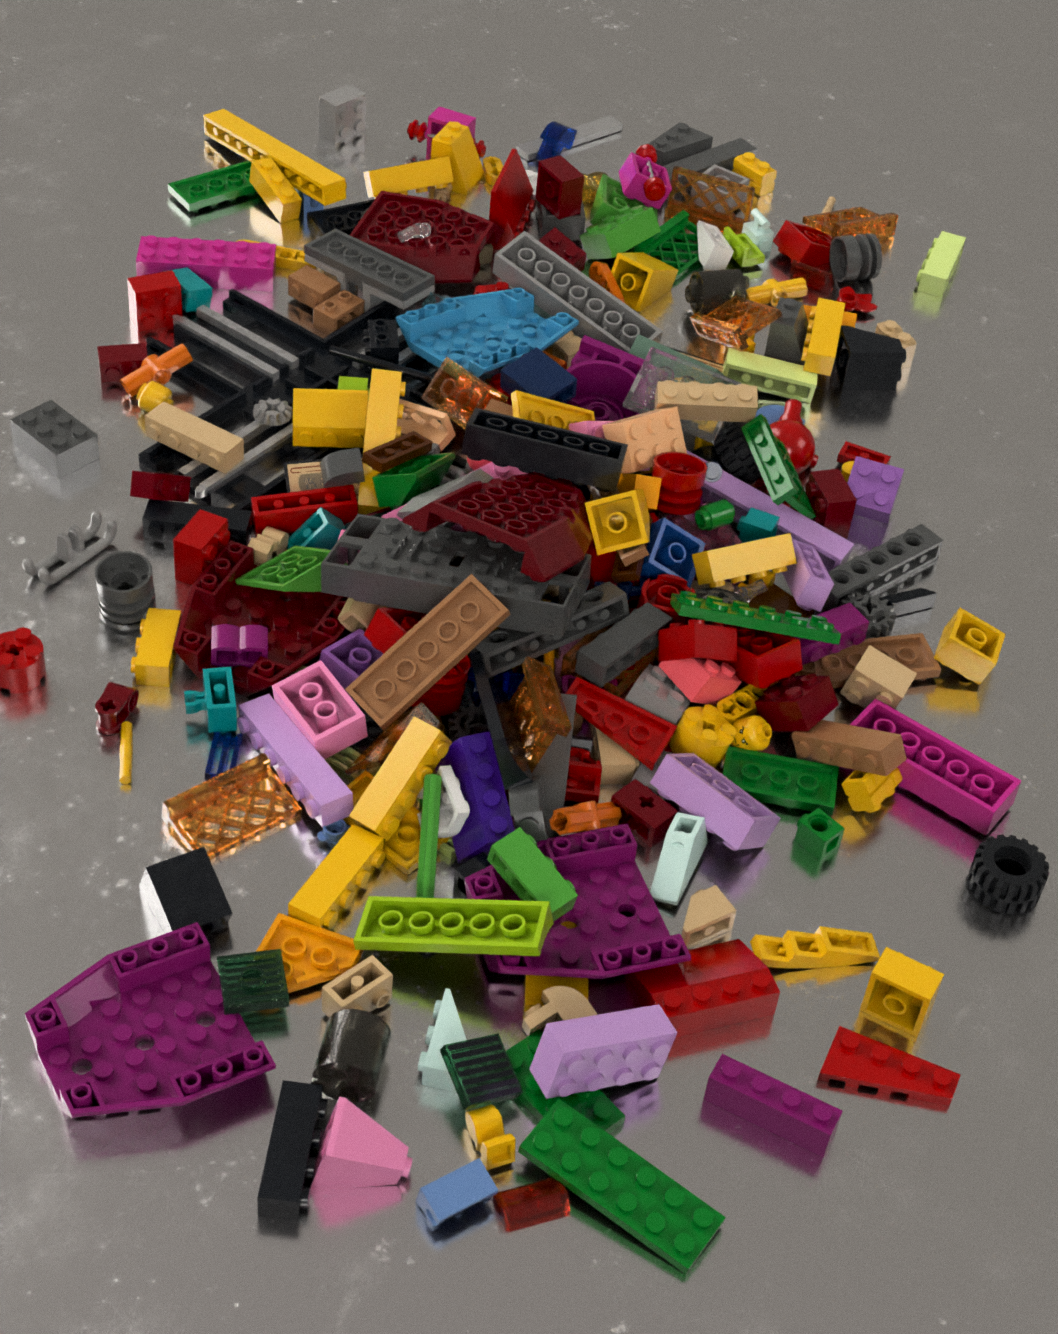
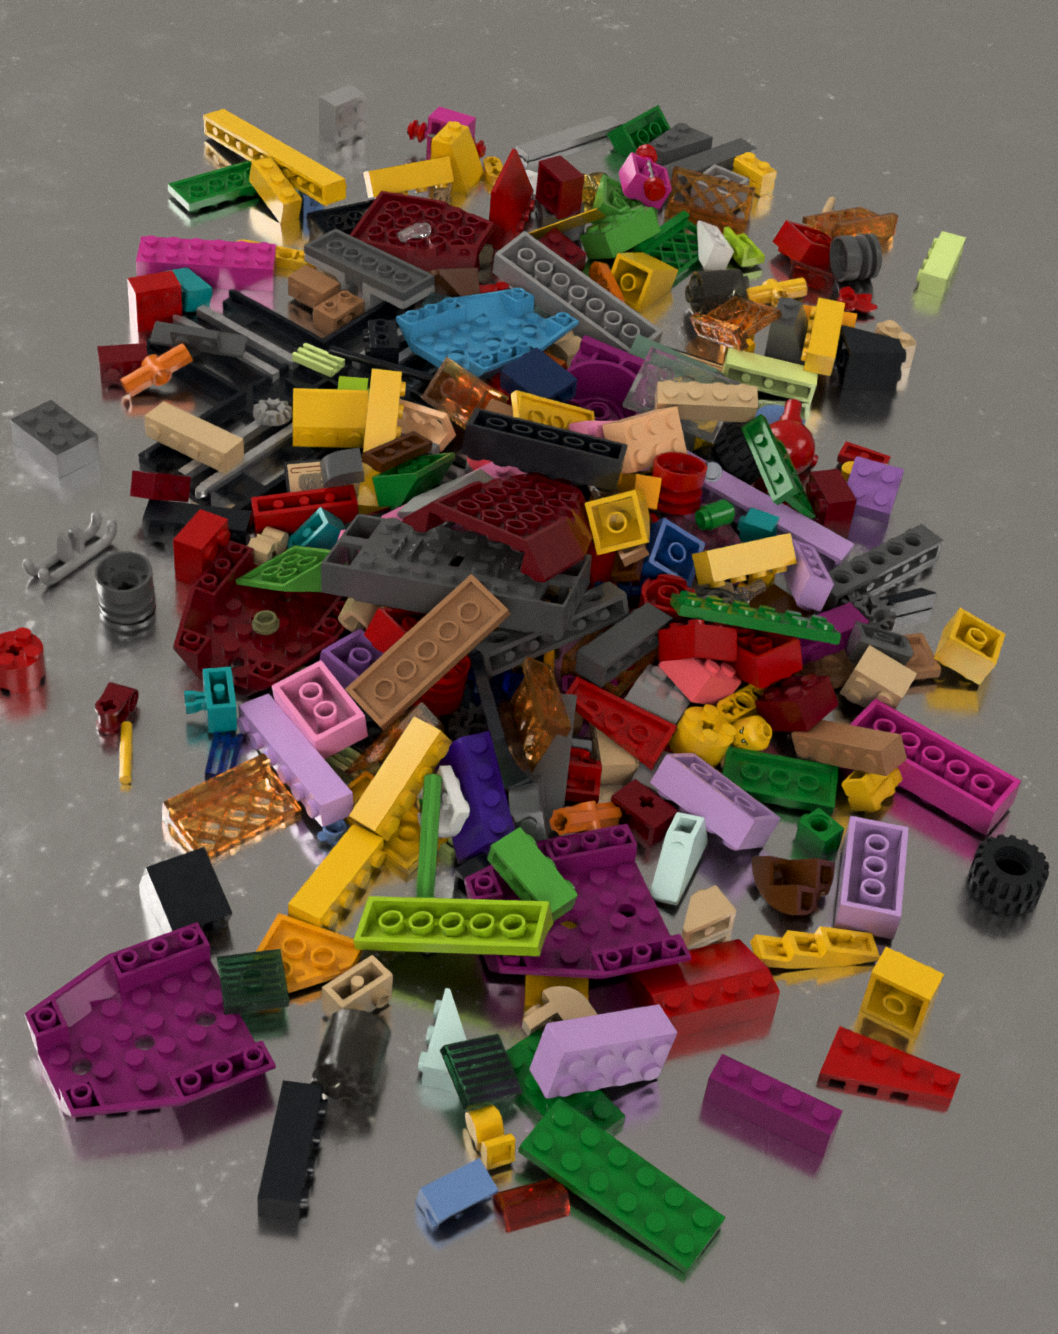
(152, 395): yellow head -> none
(155, 648): yellow brick -> none
(199, 339): none -> dark grey bracket
(238, 645): magenta brick -> none
(265, 622): none -> olive plate
(318, 360): none -> yellowish green tile
(358, 1152): bright pink slope -> none
(456, 282): none -> reddish brown slope
(555, 137): clear blue brick -> none
(569, 223): none -> yellow piece
(638, 131): none -> green slope
(759, 231): light aqua brick -> none
(792, 884): none -> reddish brown brick
(871, 877): none -> lavender brick
(887, 642): none -> dark grey slope

